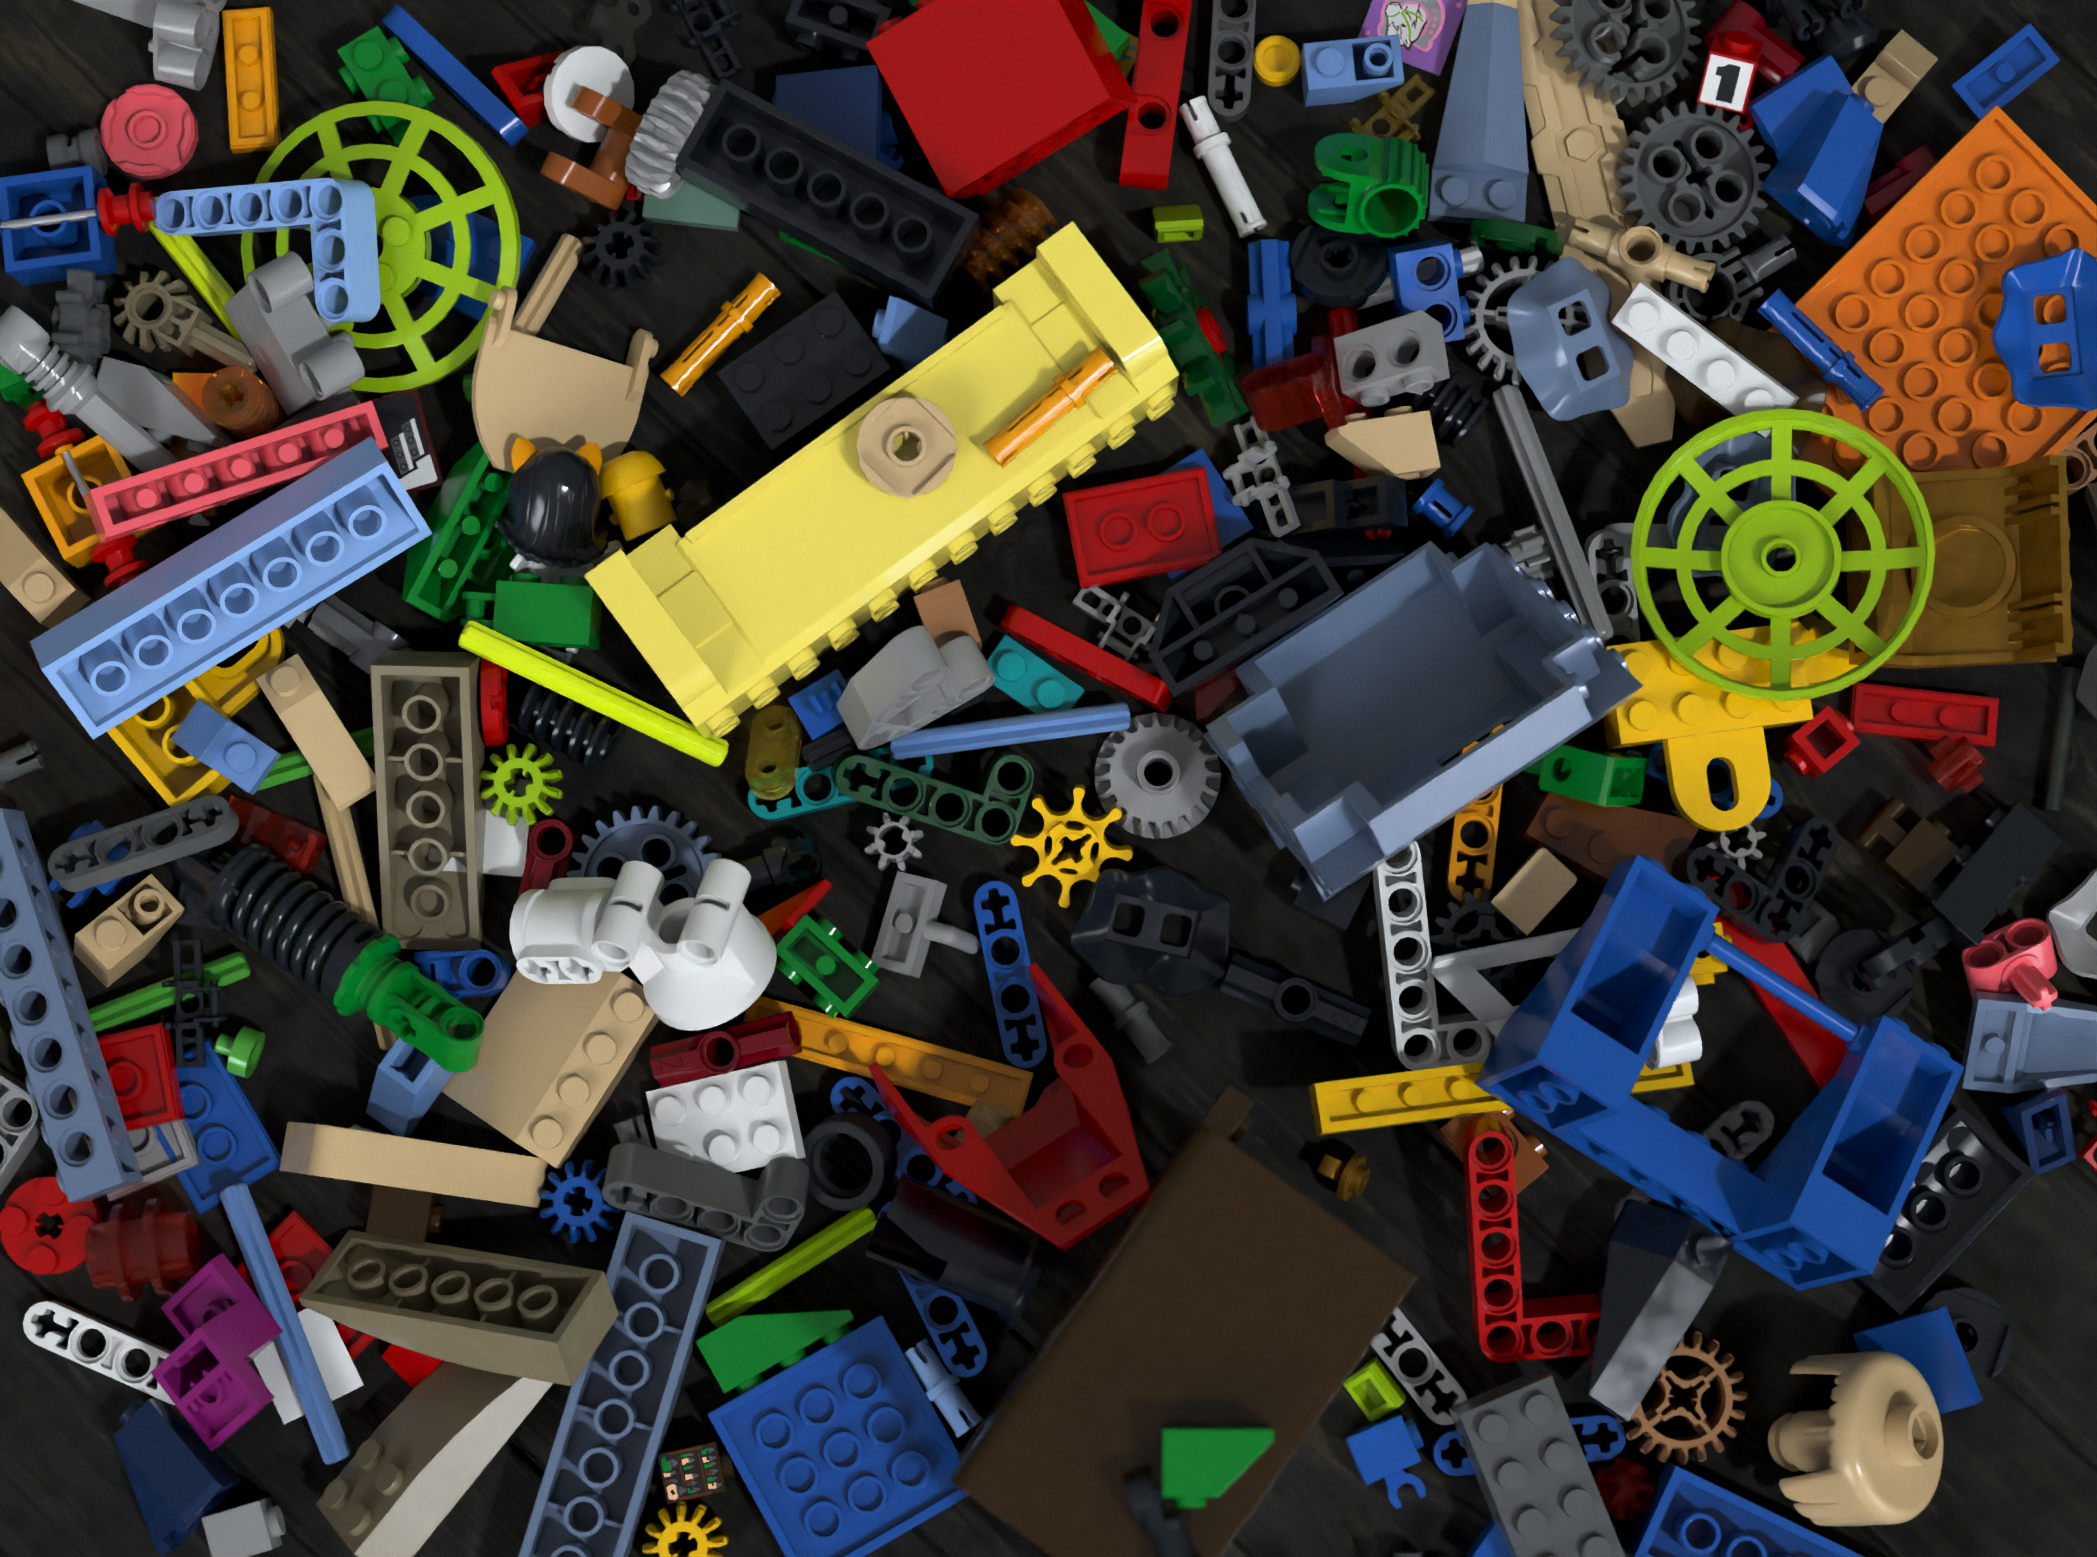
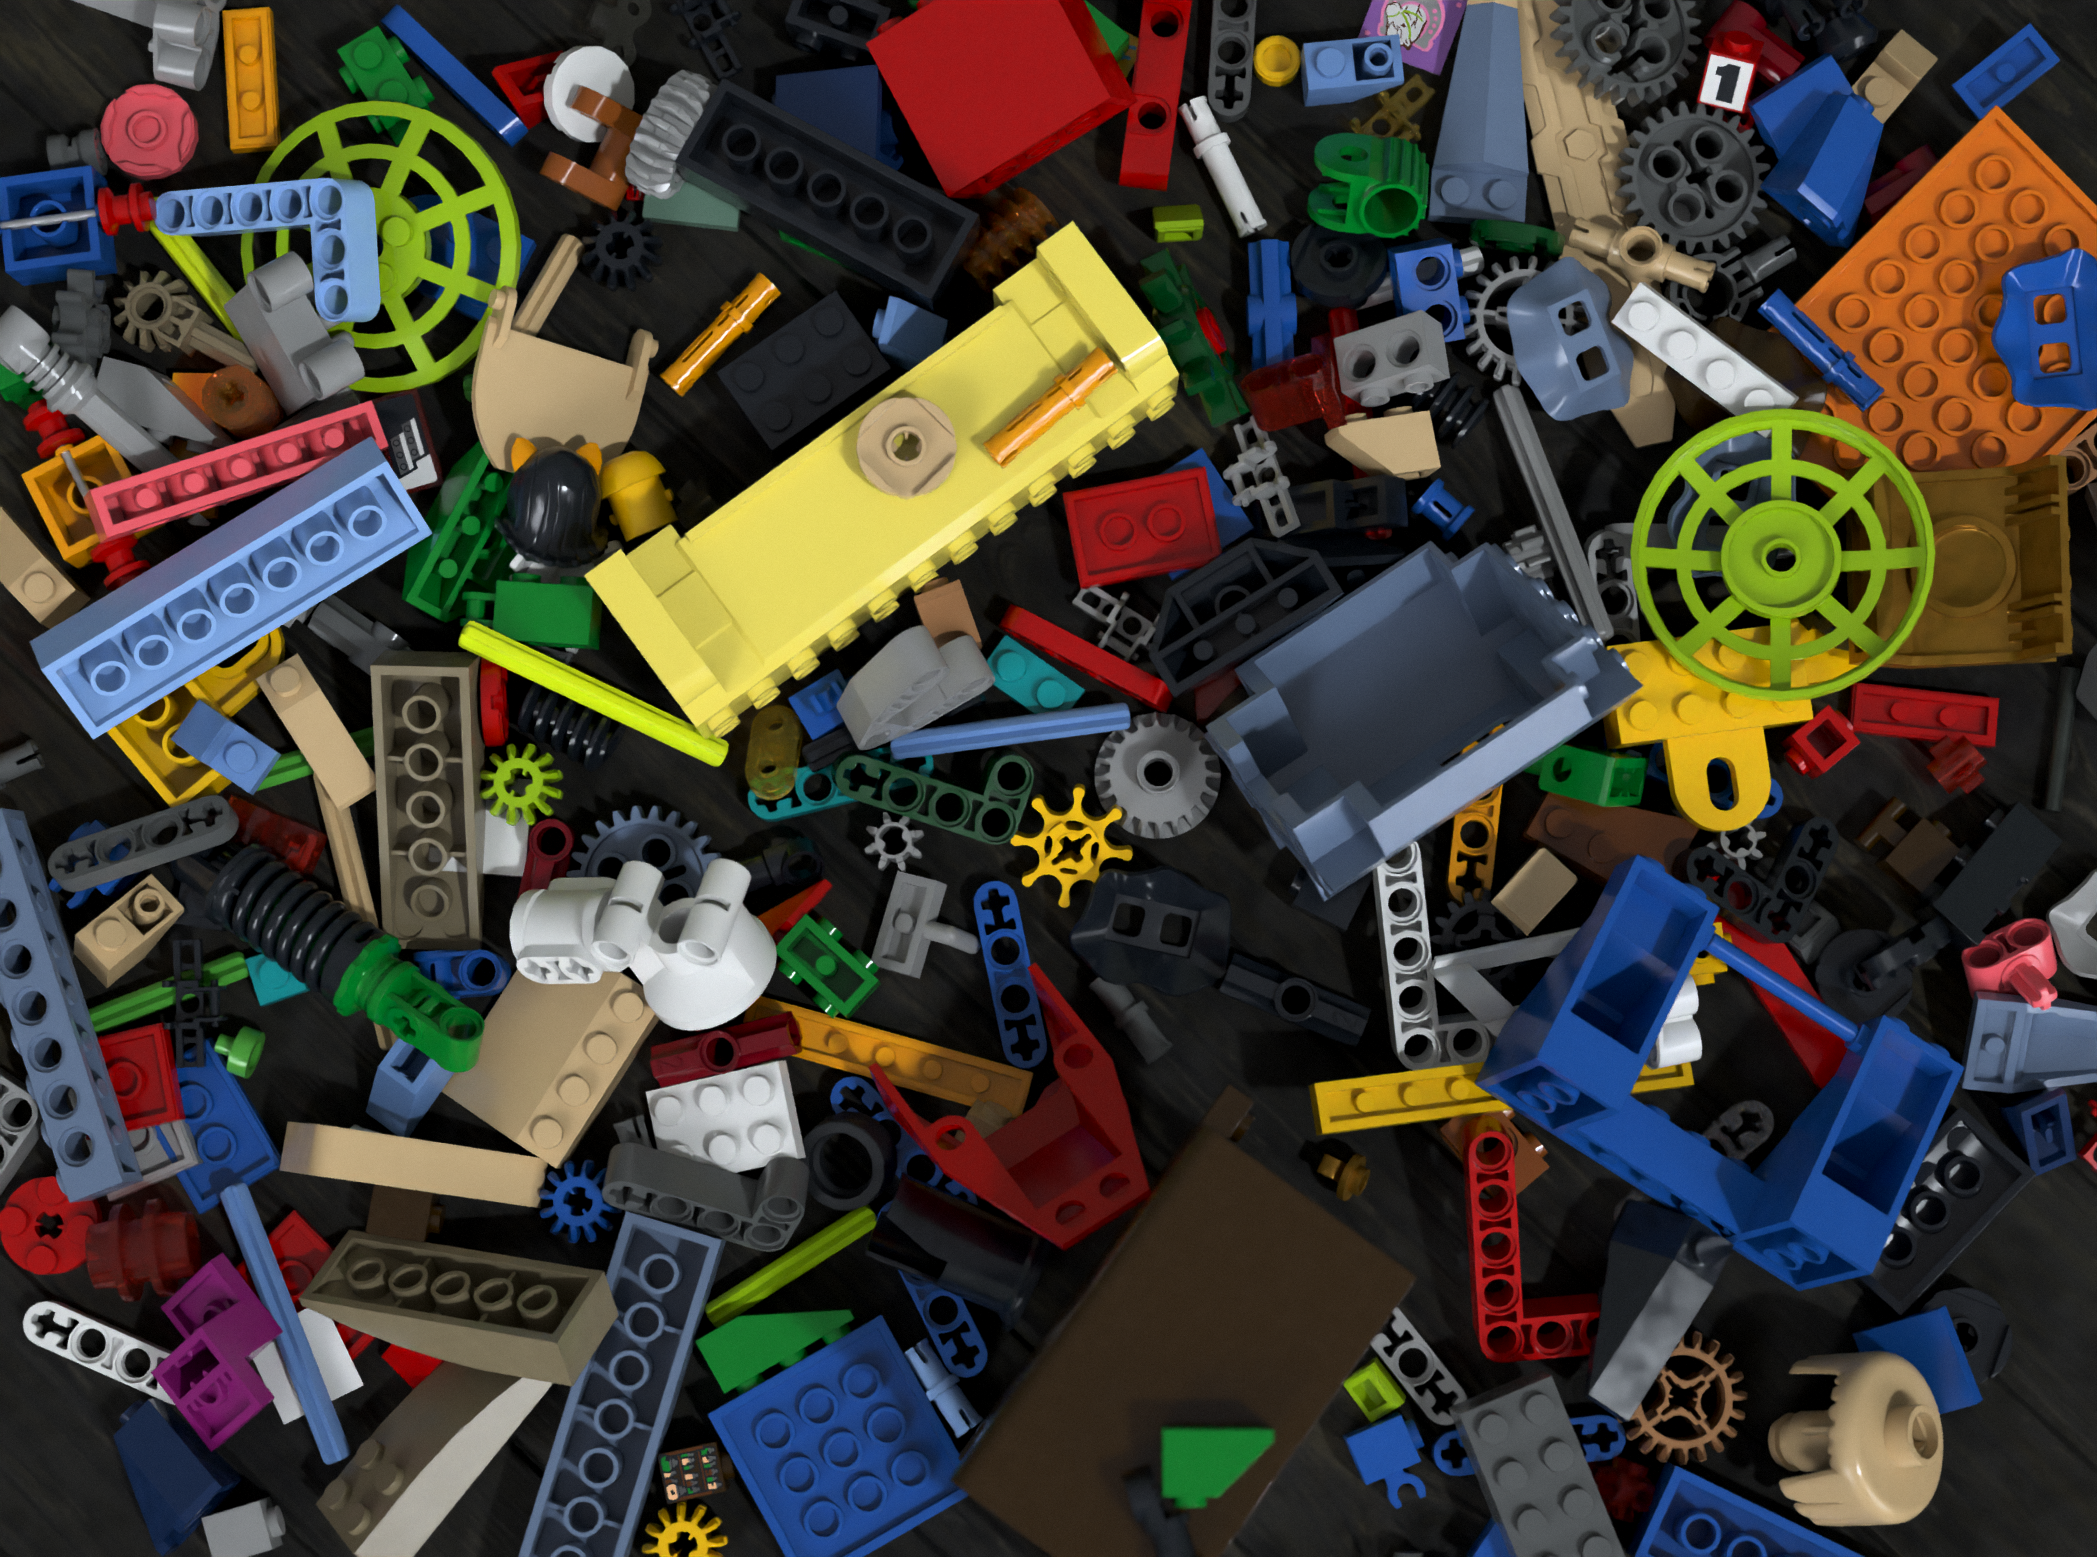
(271, 981): none -> teal plate

